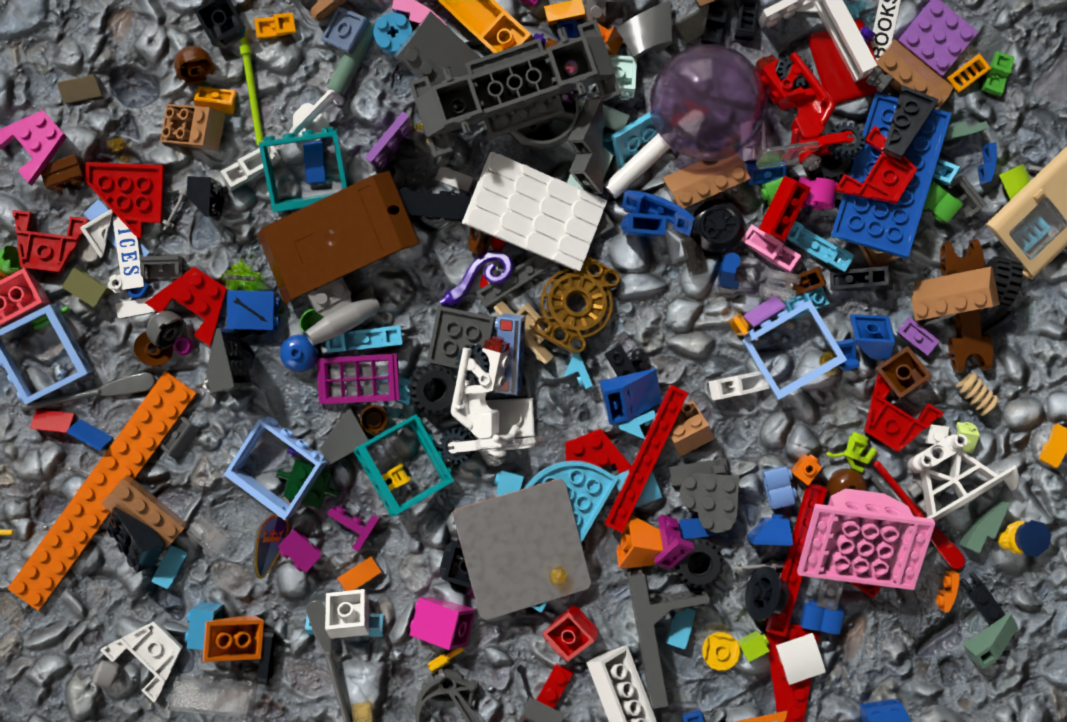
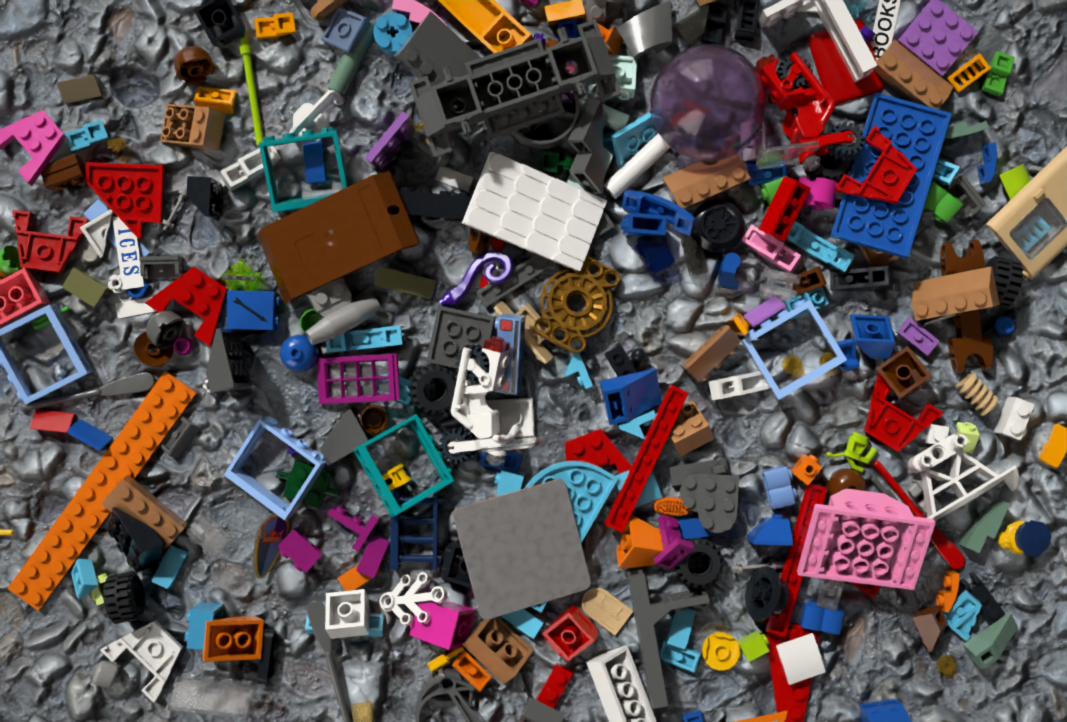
(84, 577): none -> medium azure slope
(87, 136): none -> medium azure slope
(97, 593): none -> yellowish green bracket
(124, 597): none -> black tyre
(372, 556): none -> magenta slope
(398, 539): none -> dark blue fence
(404, 282): none -> olive slope
(411, 598): none -> white plant
(471, 671): none -> orange slope
(498, 648): none -> medium nougat slope
(511, 463): none -> blue slope
(525, 621): none -> medium azure slope
(552, 162): none -> dark green plate
(558, 576): clear yellow plate -> none
(605, 609): none -> tan window
(655, 254): none -> clear blue slope
(671, 507): none -> orange piece
(683, 658): none -> medium azure slope
(711, 354): none -> medium nougat slope
(787, 123): none -> red piece
(791, 364): none -> clear yellow plate
(879, 80): dark grey wheel -> none
(909, 118): black wing -> none
(931, 625): none -> reddish brown slope
(946, 660): none -> clear yellow plate
(963, 614): none -> medium azure wing
(1004, 325): none -> blue plate
(1014, 418): none -> white brick

